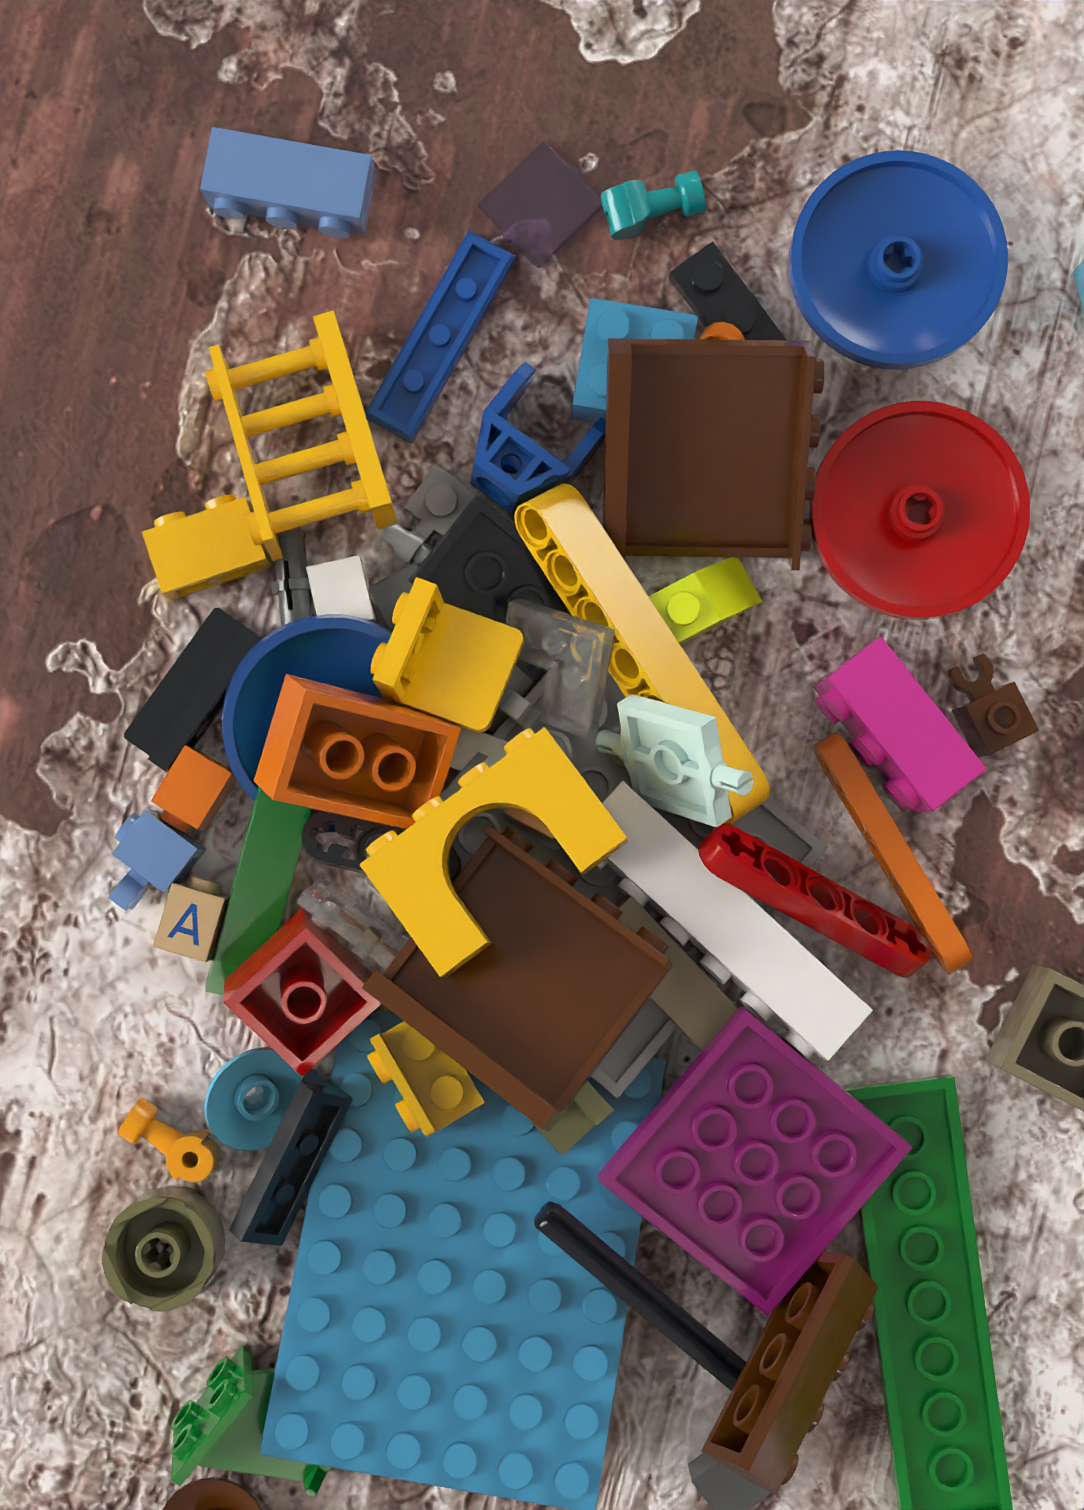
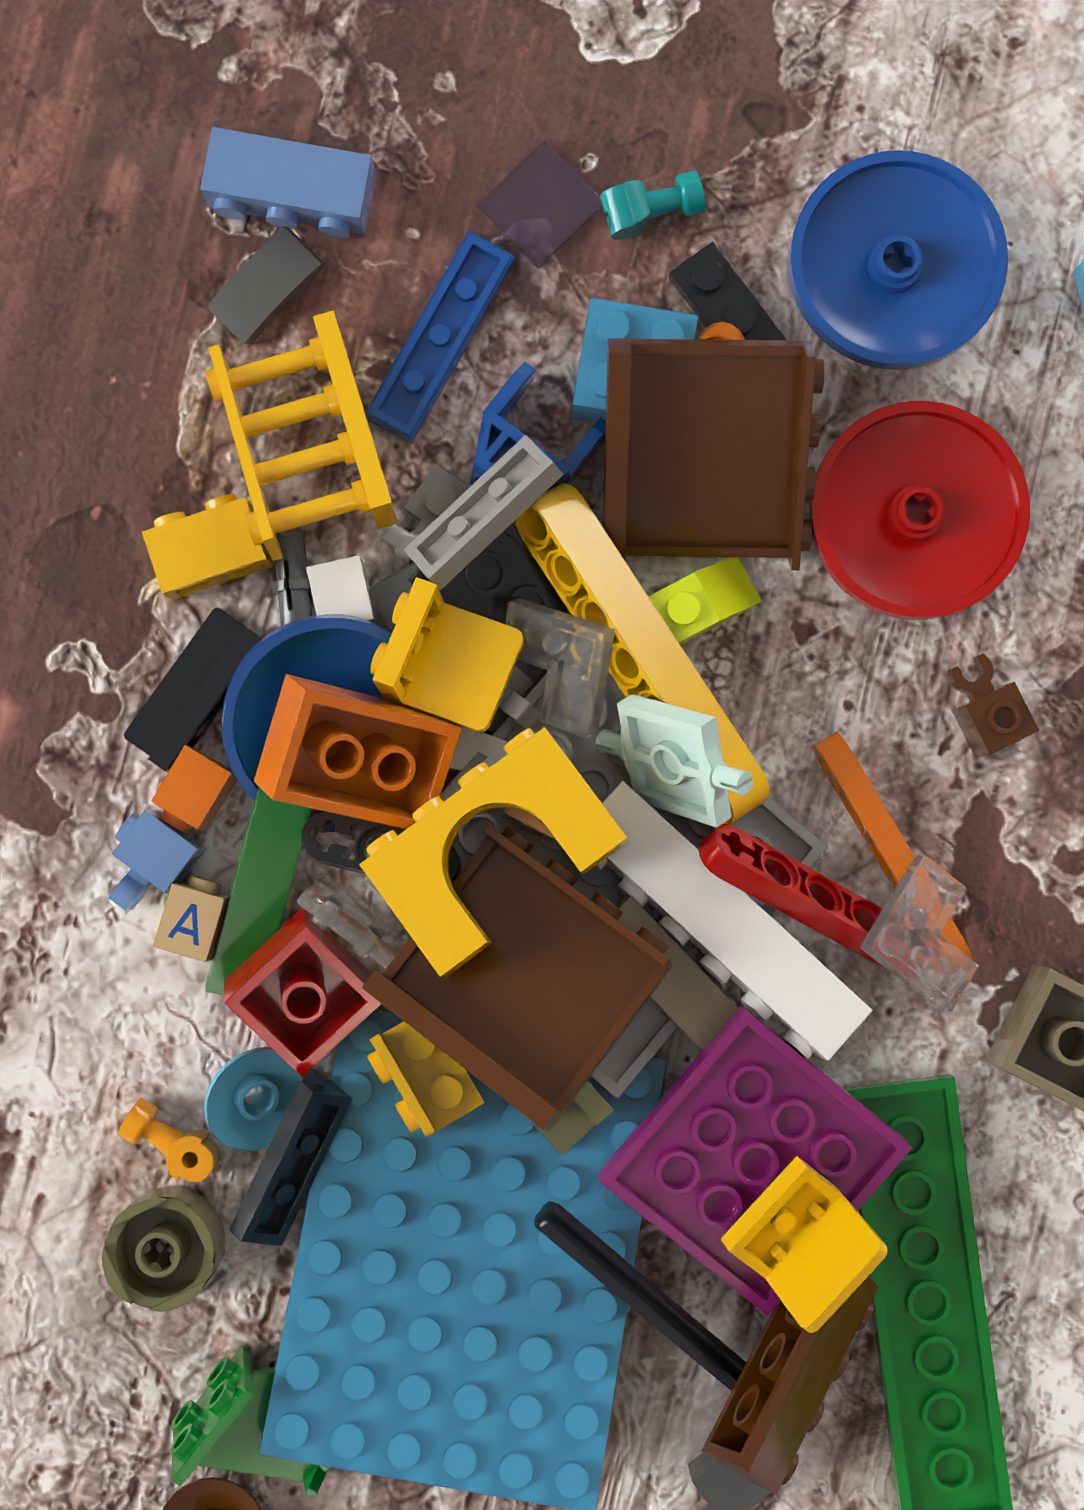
(265, 284): none -> dark grey slope
(483, 512): none -> light grey plate
(806, 1244): none -> yellow bracket
(897, 728): dark pink brick -> none
(909, 937): none -> clear plate

